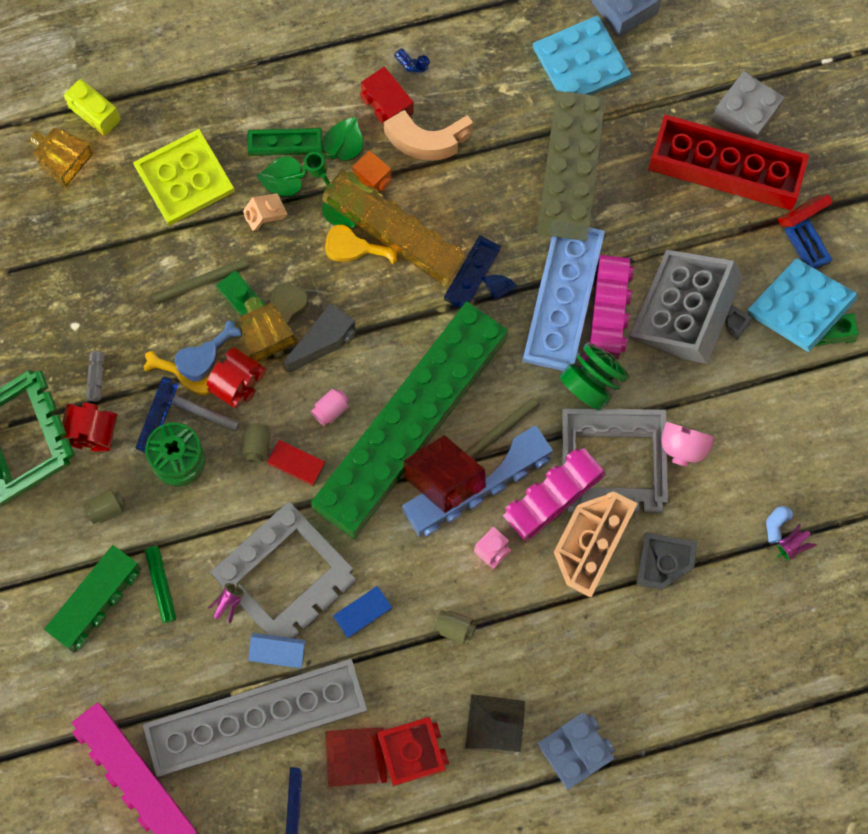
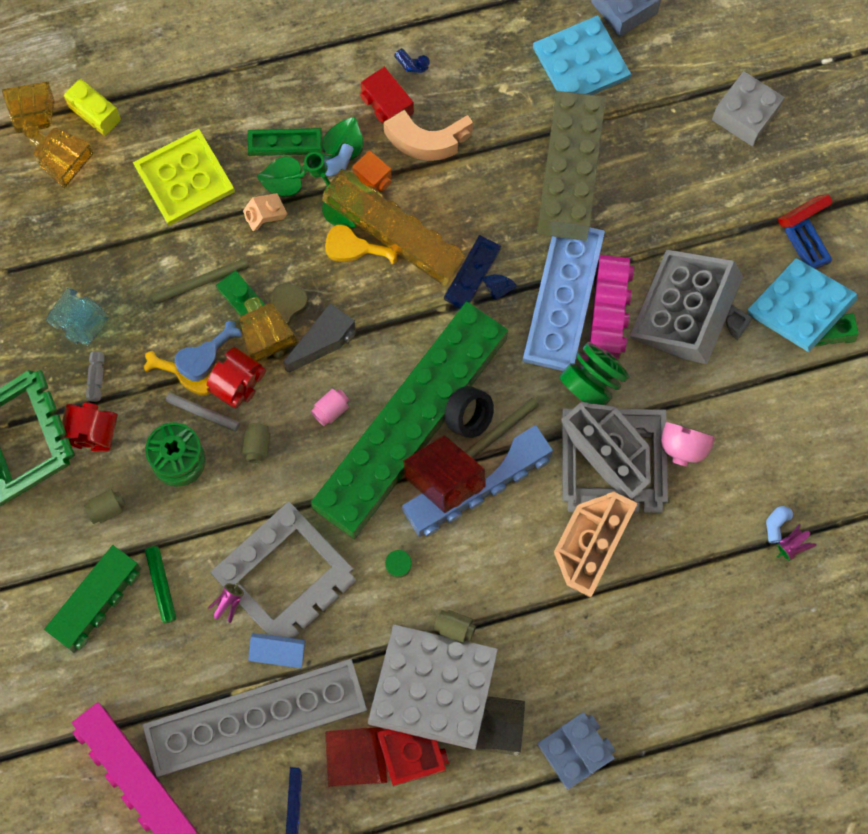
(30, 107): none -> clear yellow torso
(77, 317): none -> clear light blue brick
(158, 410): clear blue tile -> none
(296, 463): red tile -> none
(340, 161): none -> light blue arm
(362, 612): blue tile -> none
(398, 563): none -> green tile
(433, 687): none -> light grey plate
(455, 410): none -> black tyre
(492, 547): bright pink brick -> none
(555, 494): dark pink brick -> none
(610, 446): none -> light grey wedge
(664, 560): dark grey plate -> none
(728, 162): red brick -> none

